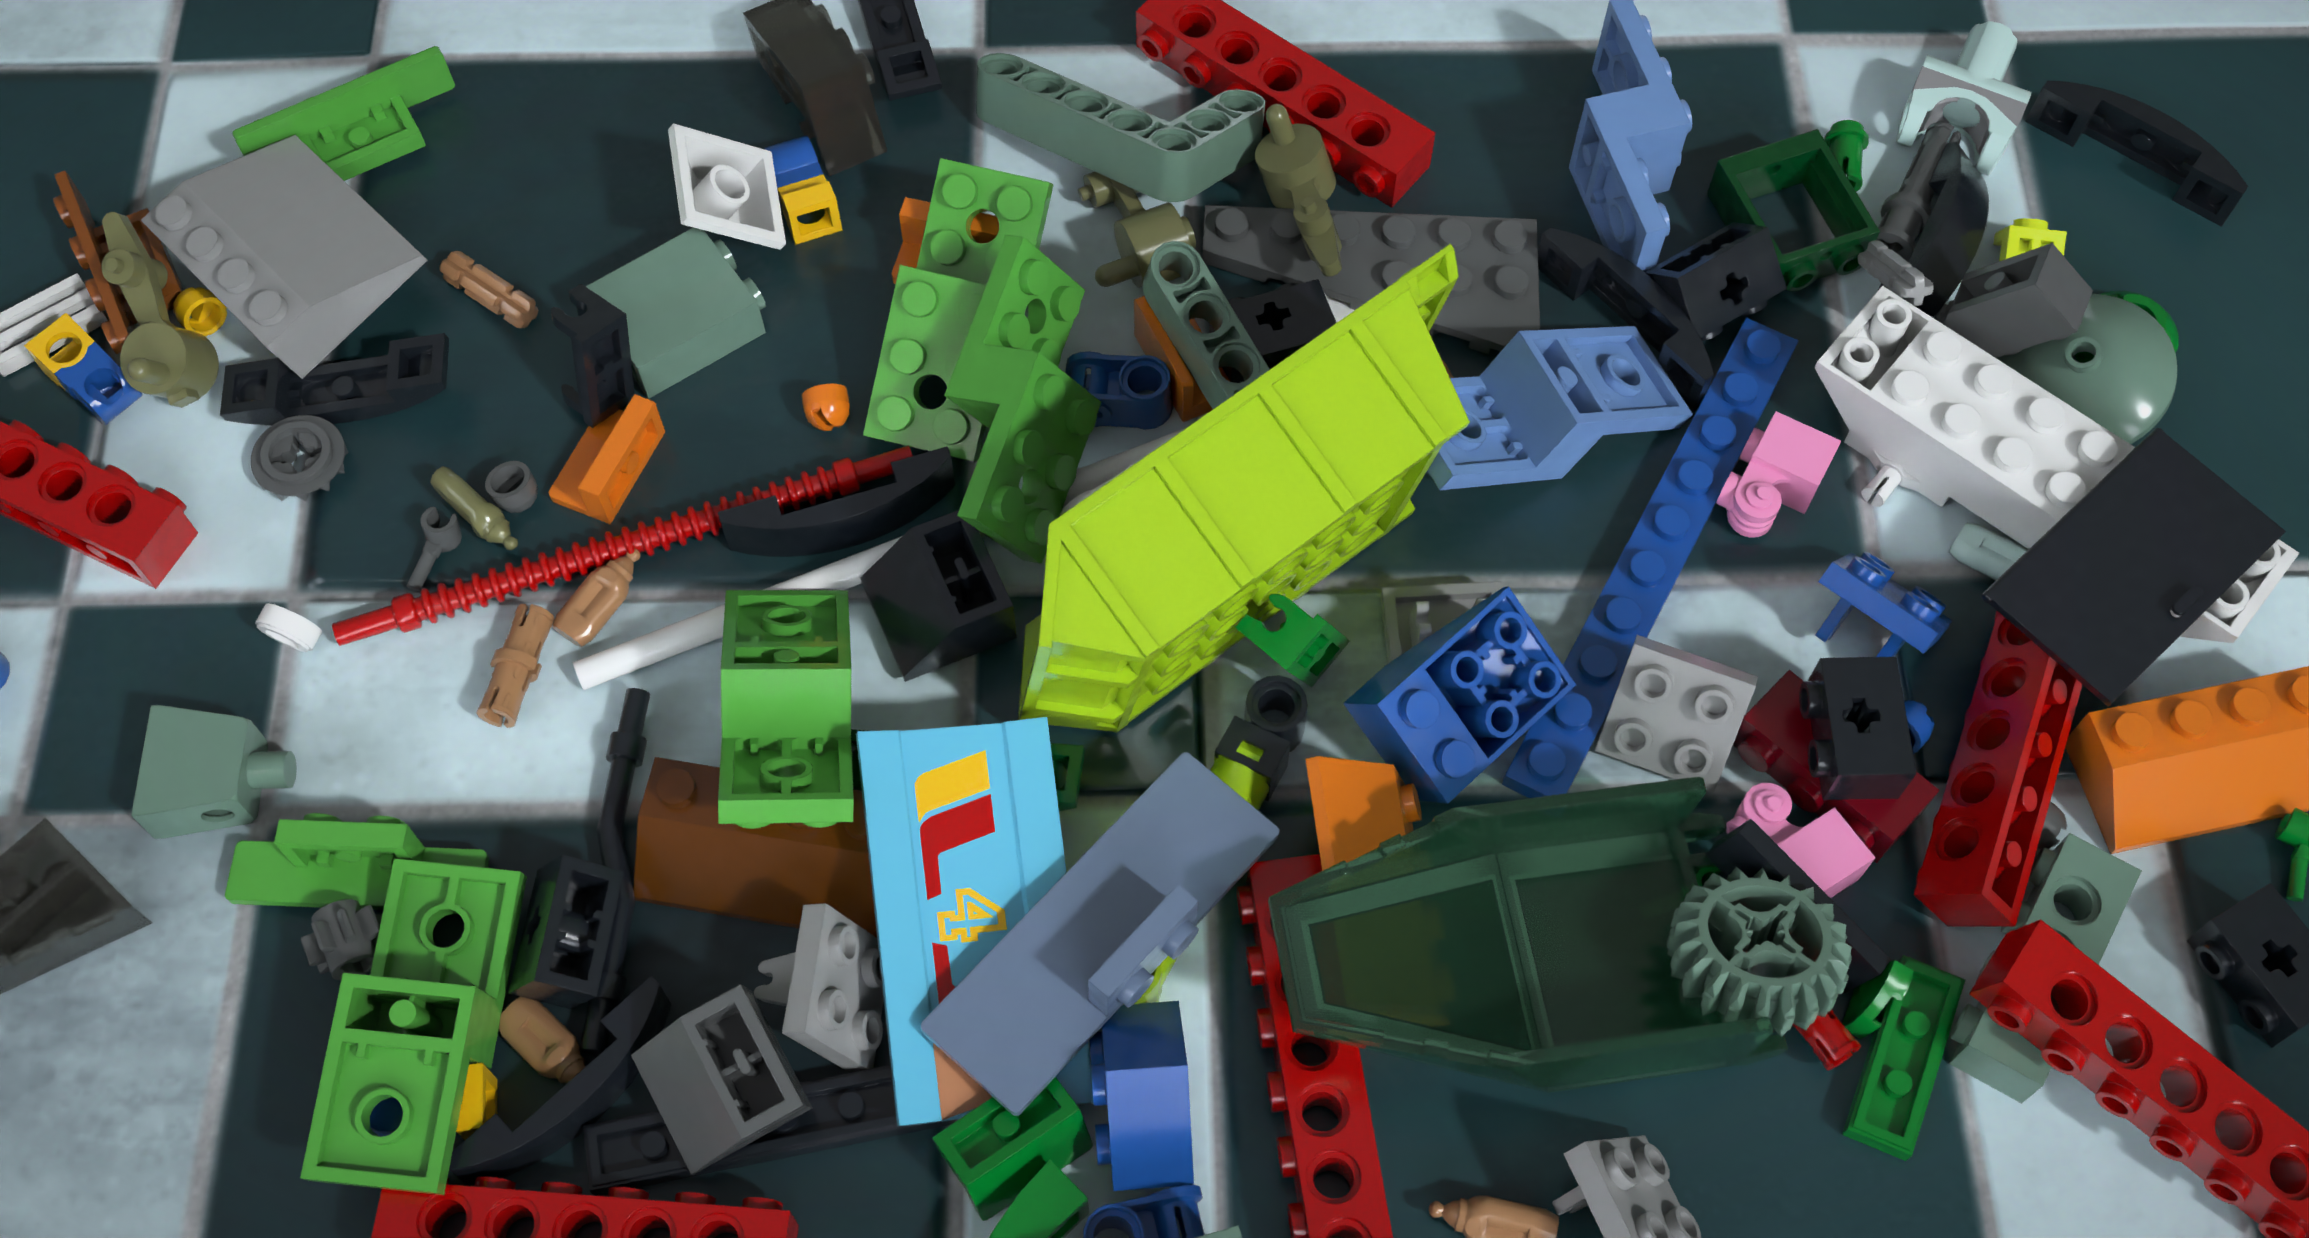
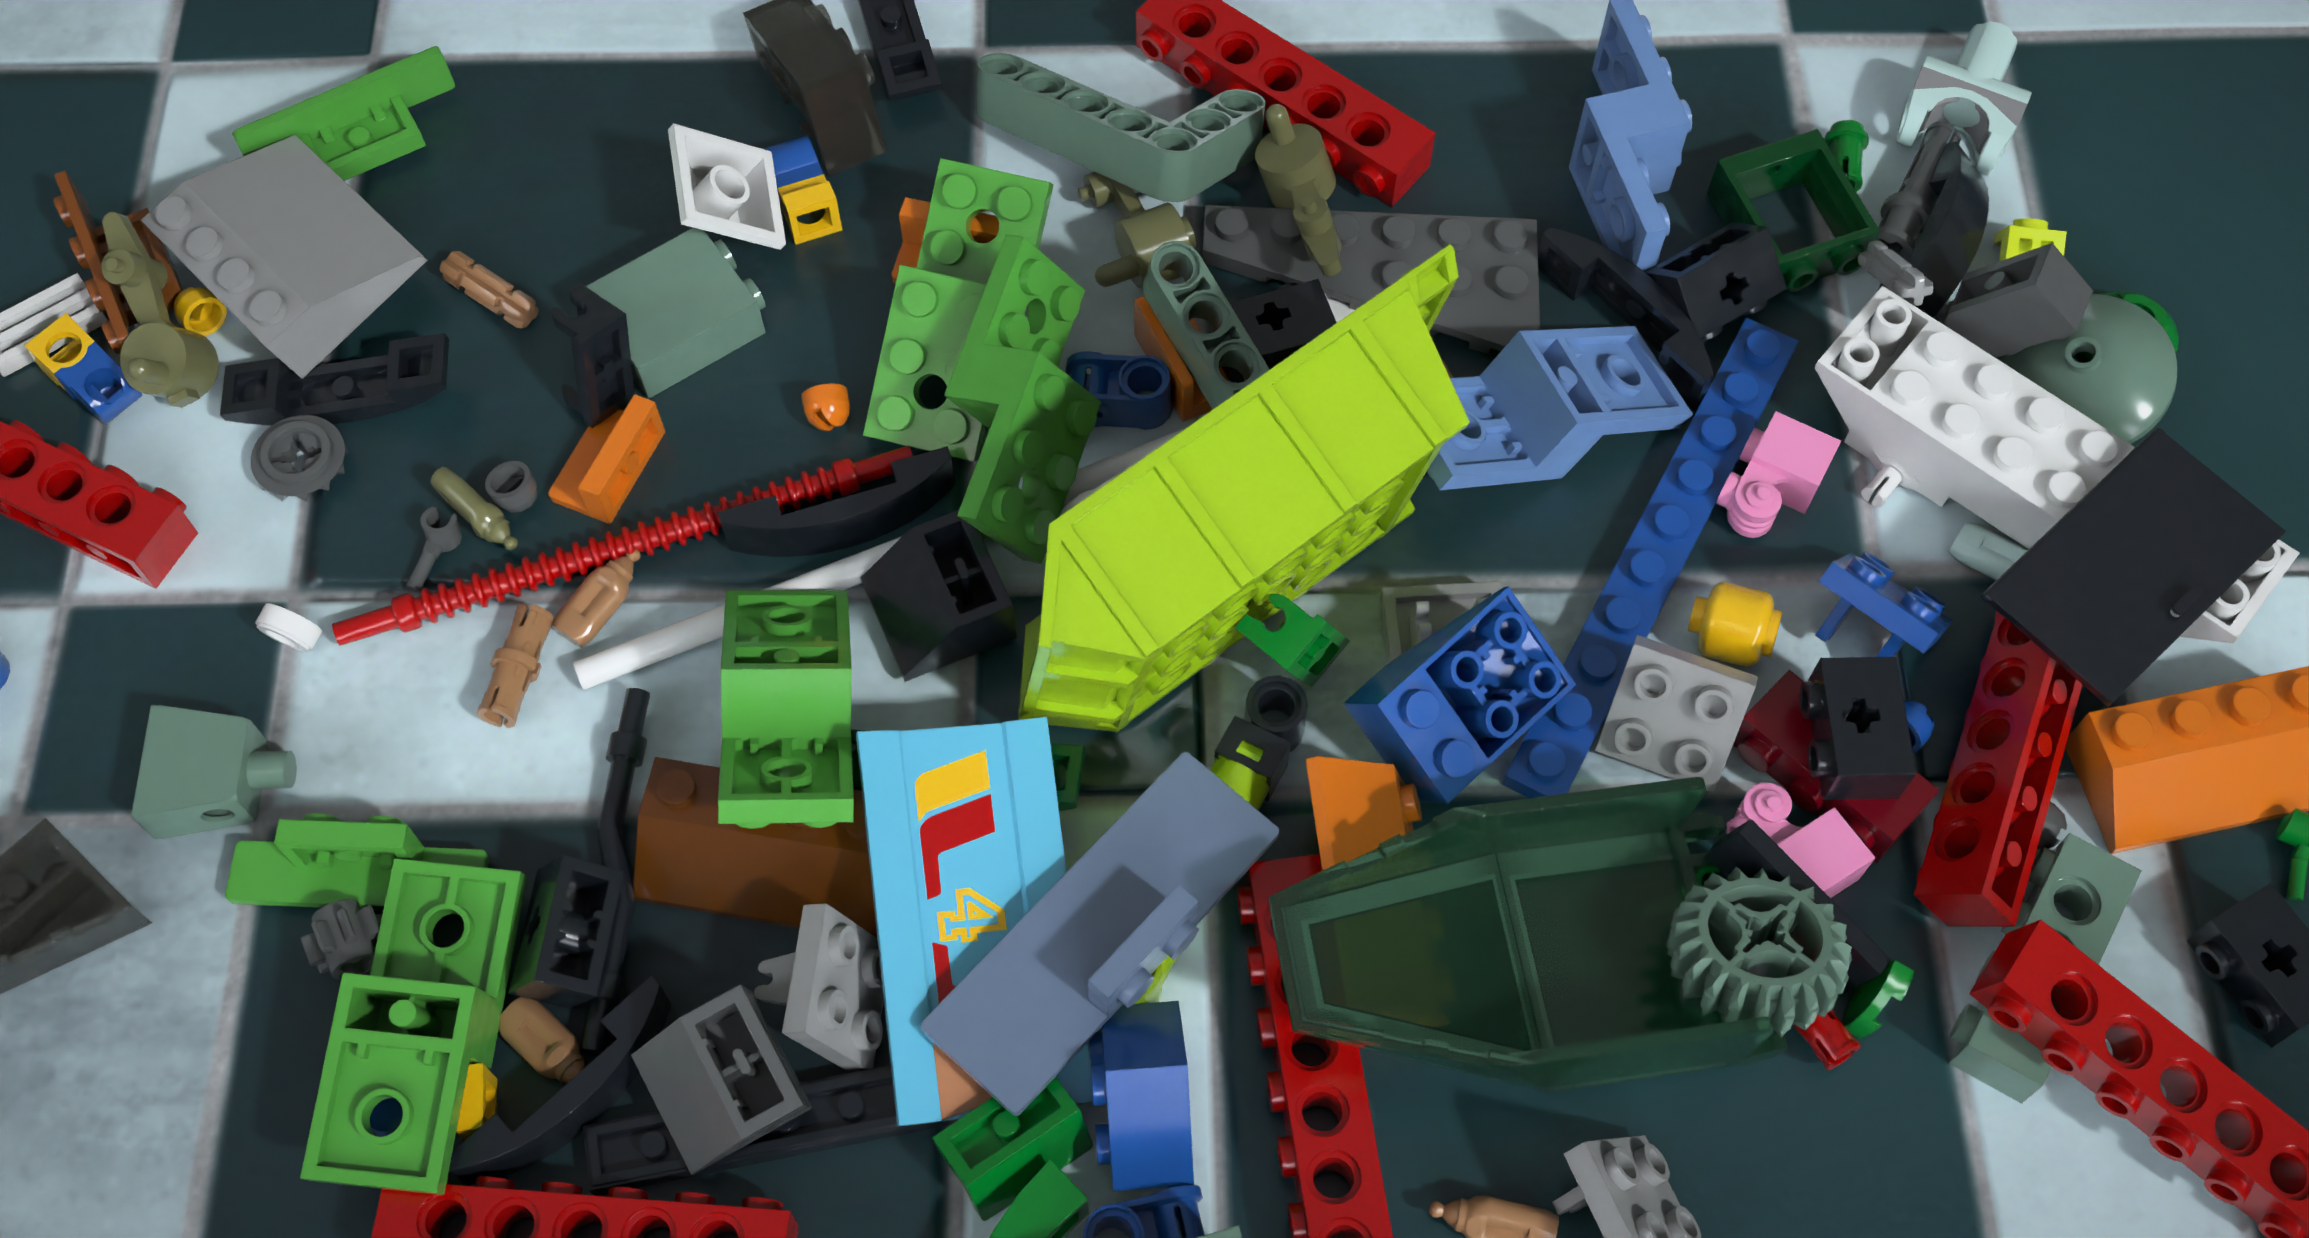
(1735, 624): none -> yellow head
(1904, 1062): green tile -> none
(2146, 136): black slope -> none

